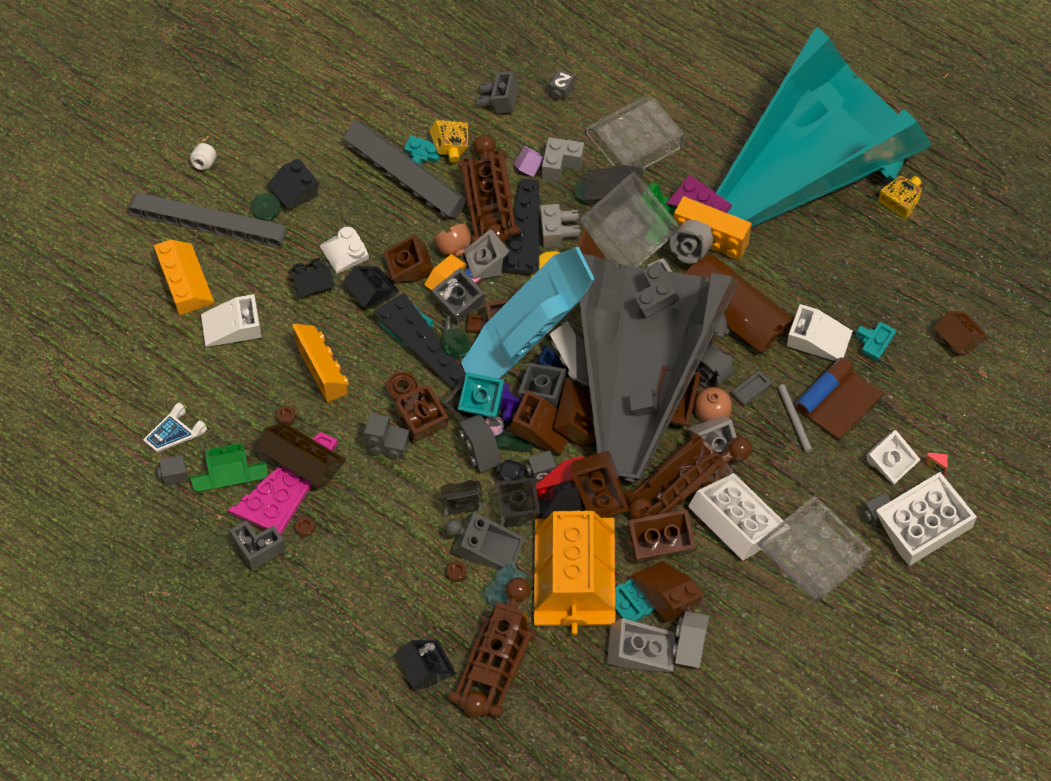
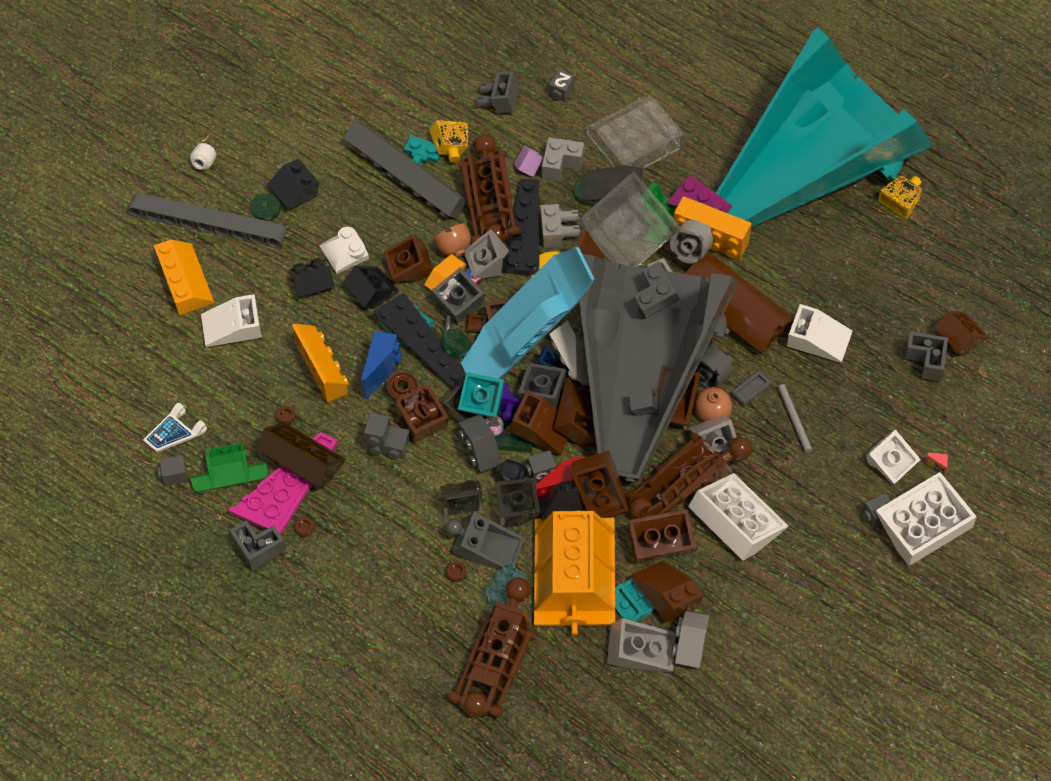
(380, 361): none -> blue slope
(425, 663): black slope -> none
(815, 548): clear slope -> none
(837, 399): reddish brown door -> none
(875, 340): teal hinge -> none
(930, 350): none -> dark grey brick

